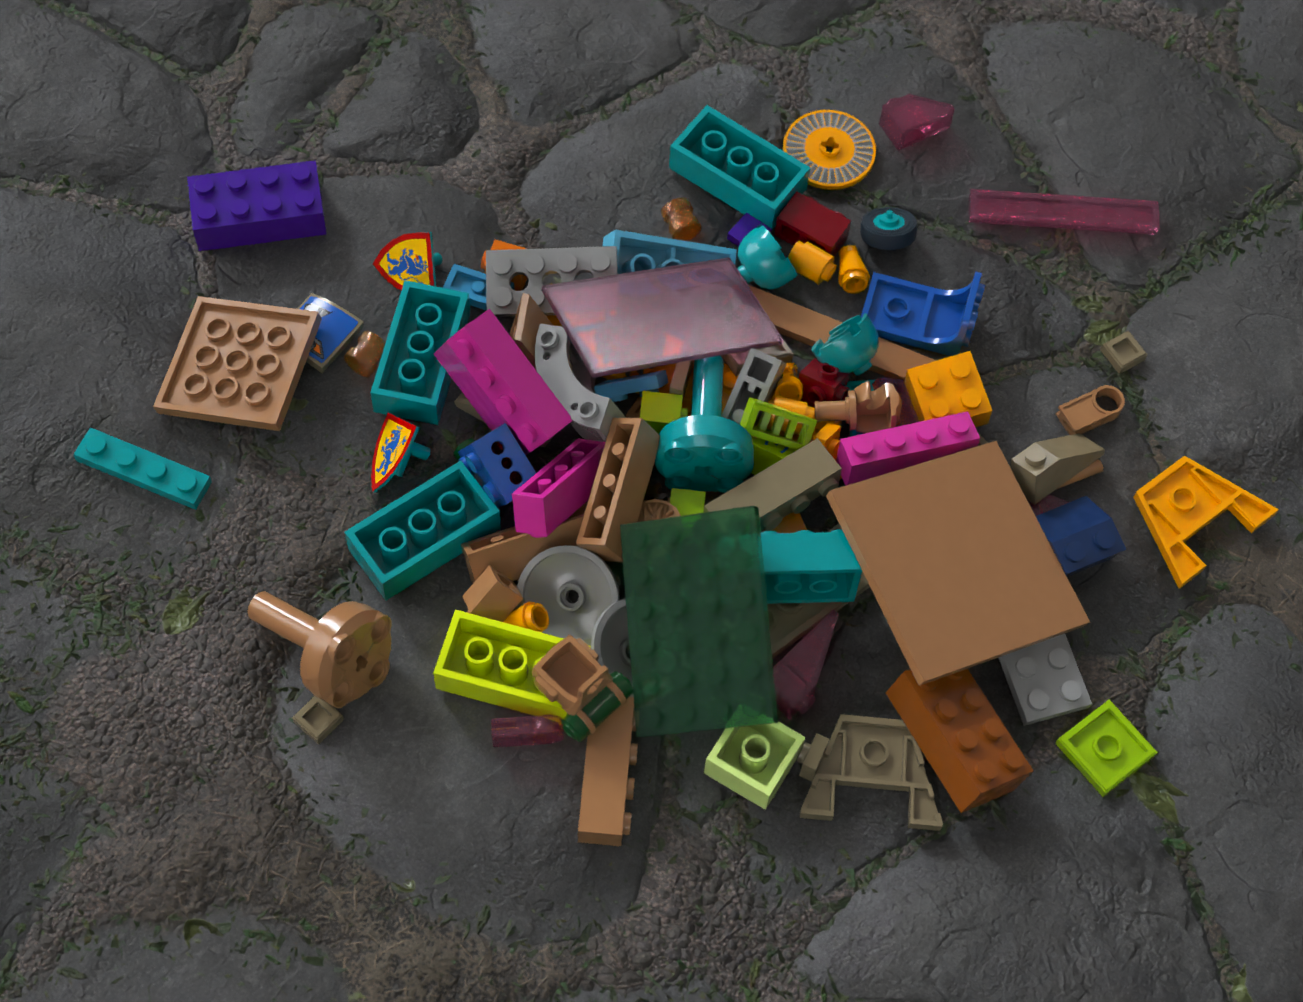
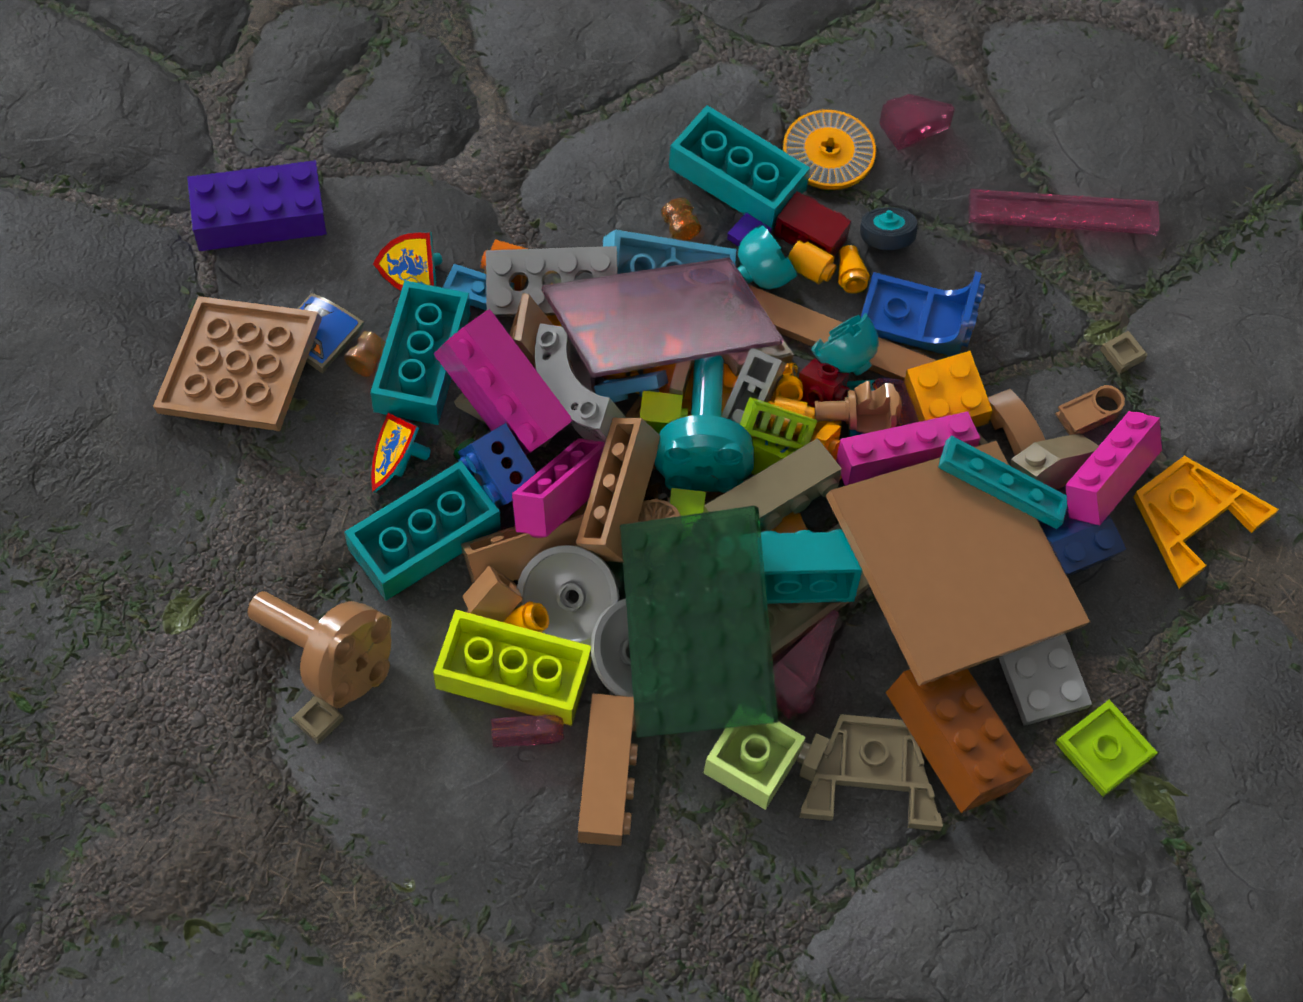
(142, 468): teal plate -> none
(580, 685): medium nougat piece -> none
(1003, 482): none -> teal tile
(1015, 419): none -> medium nougat slope
(1114, 468): none -> dark pink brick

